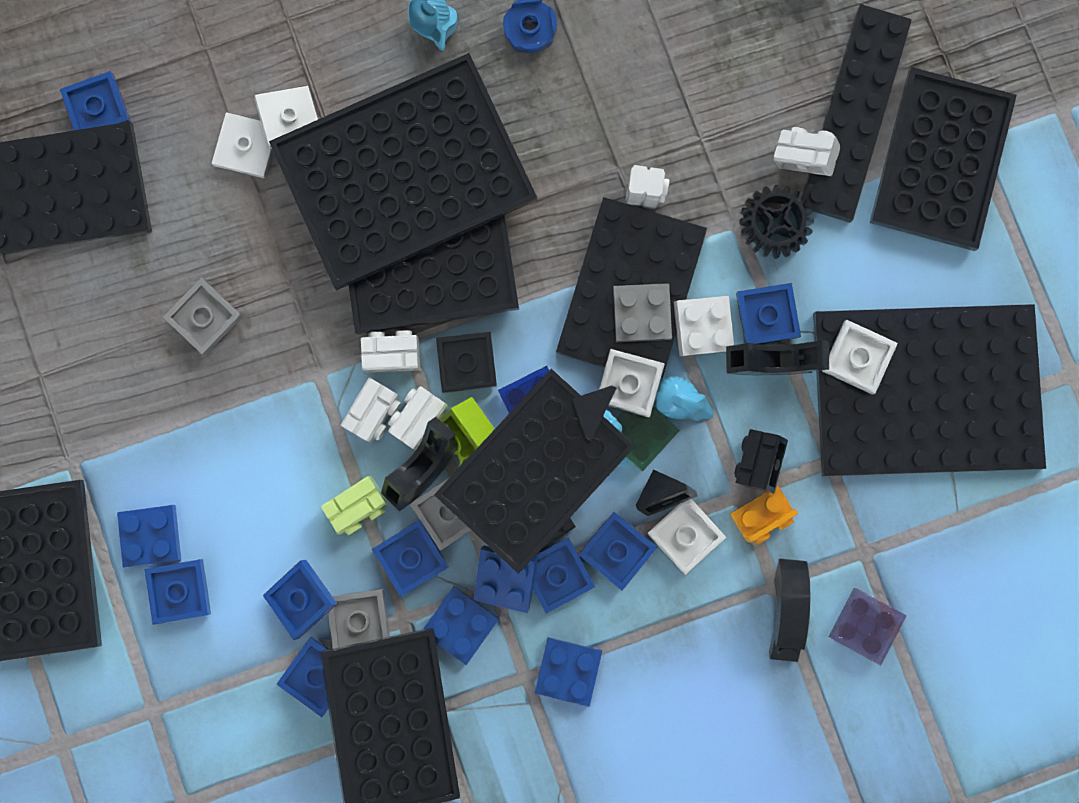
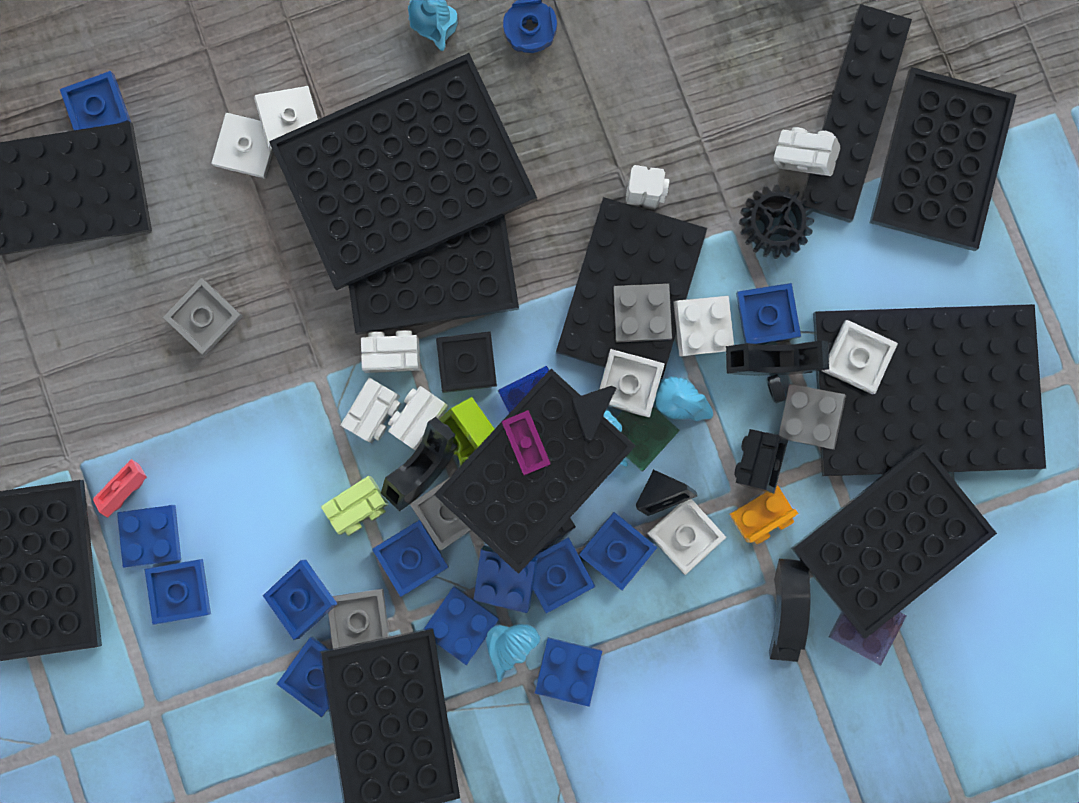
(119, 488): none -> coral plate
(510, 646): none -> medium azure hair
(526, 442): none -> magenta plate
(775, 388): none -> black tile
(812, 416): none -> light grey plate
(893, 541): none -> black plate

